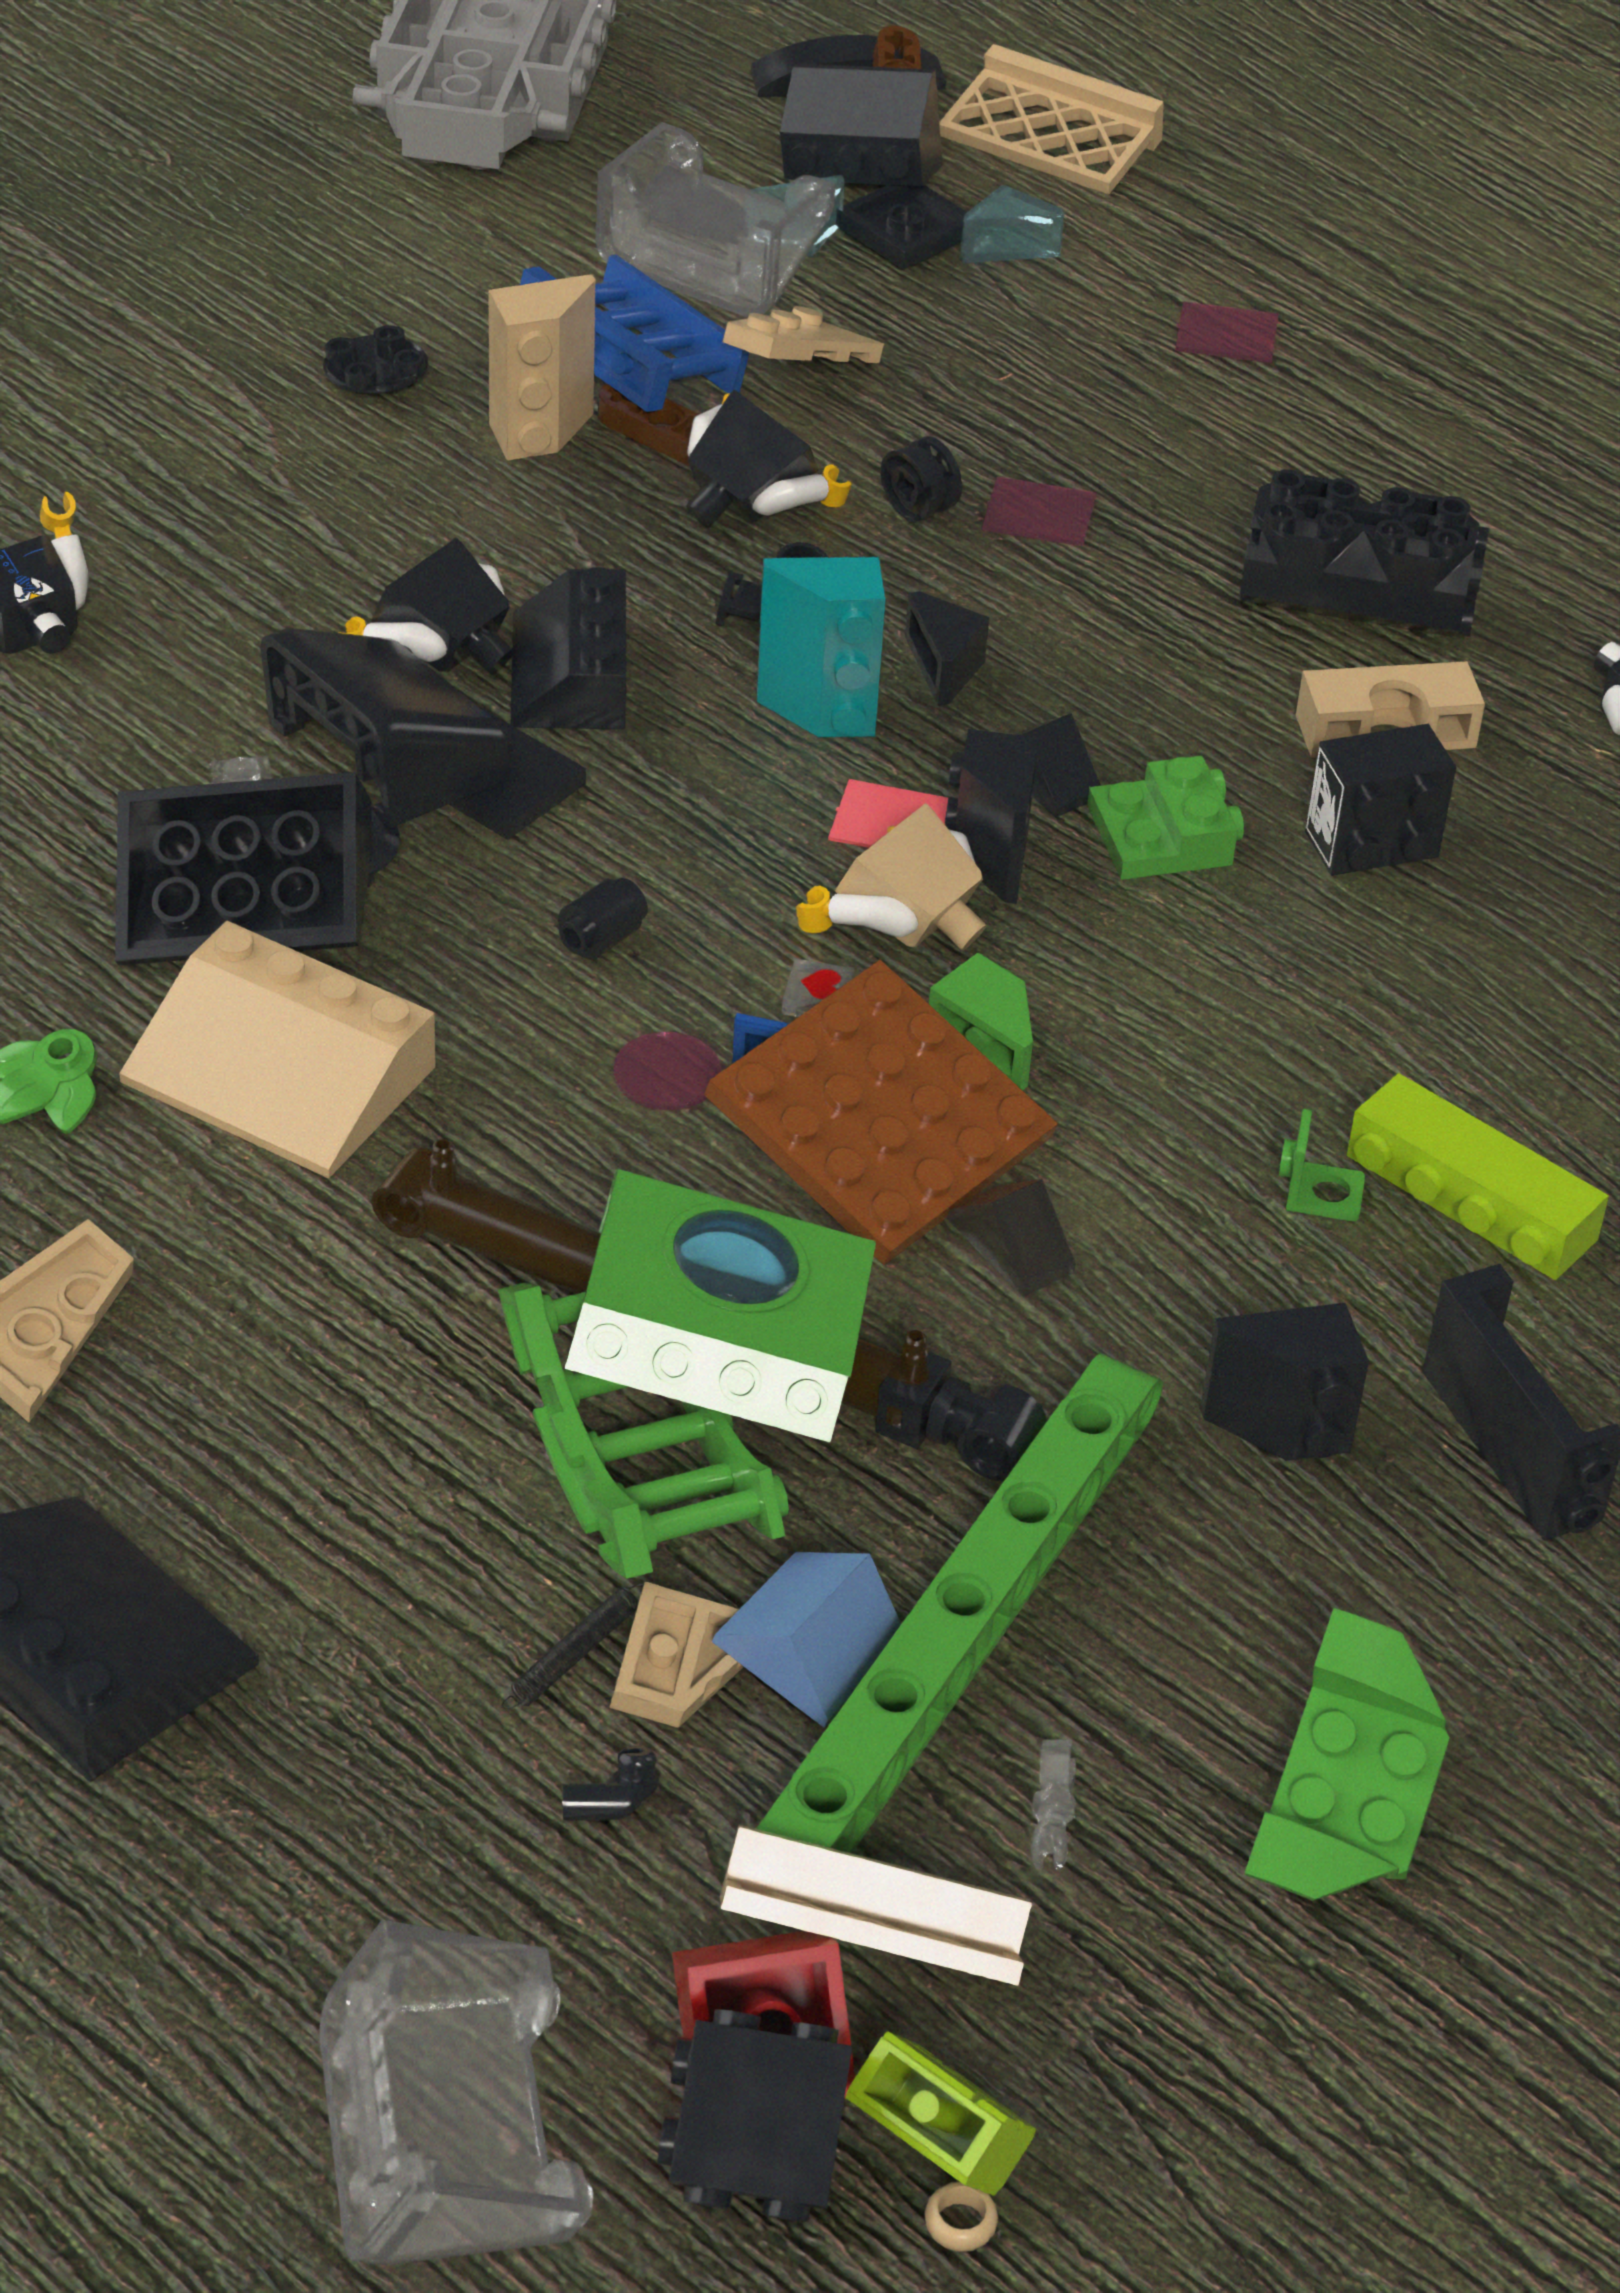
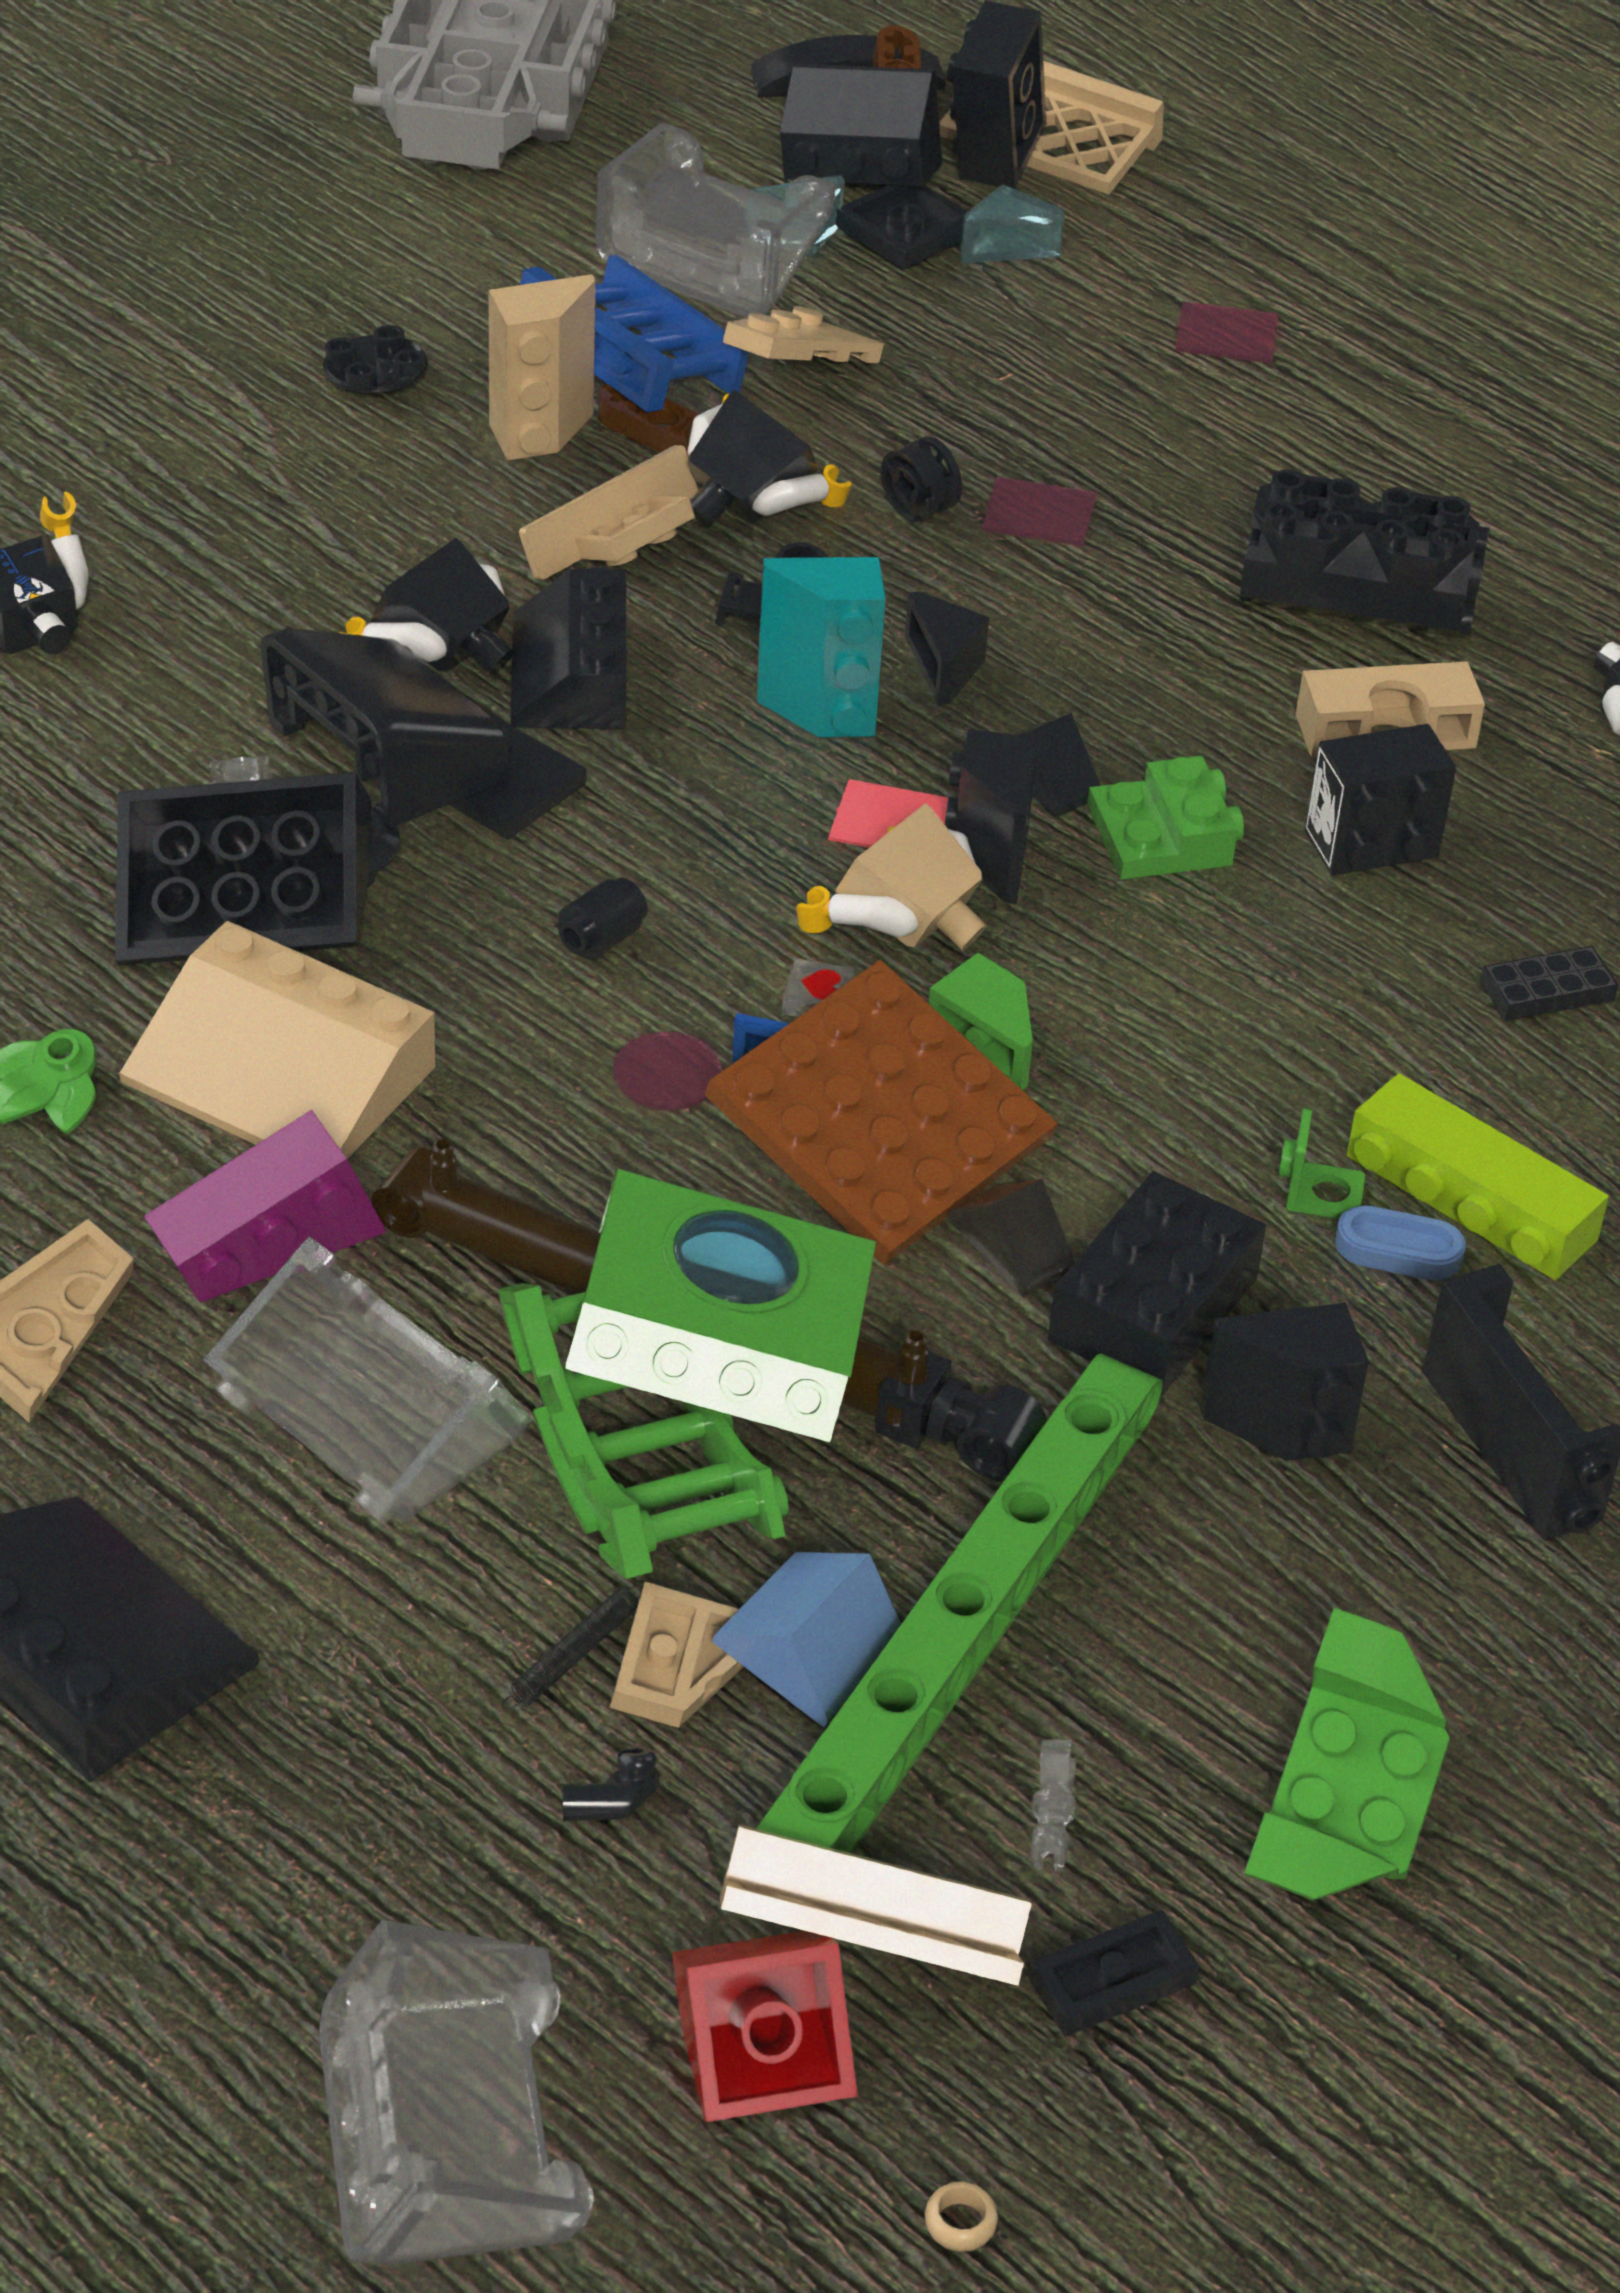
(262, 1208): none -> magenta wedge
(363, 1386): none -> clear windscreen
(614, 517): none -> tan bracket
(756, 2114): black brick -> none
(940, 2113): lime brick -> none
(998, 94): none -> black brick
(1113, 1972): none -> black plate
(1157, 1279): none -> black brick
(1400, 1242): none -> medium blue tile
(1549, 983): none -> black tile

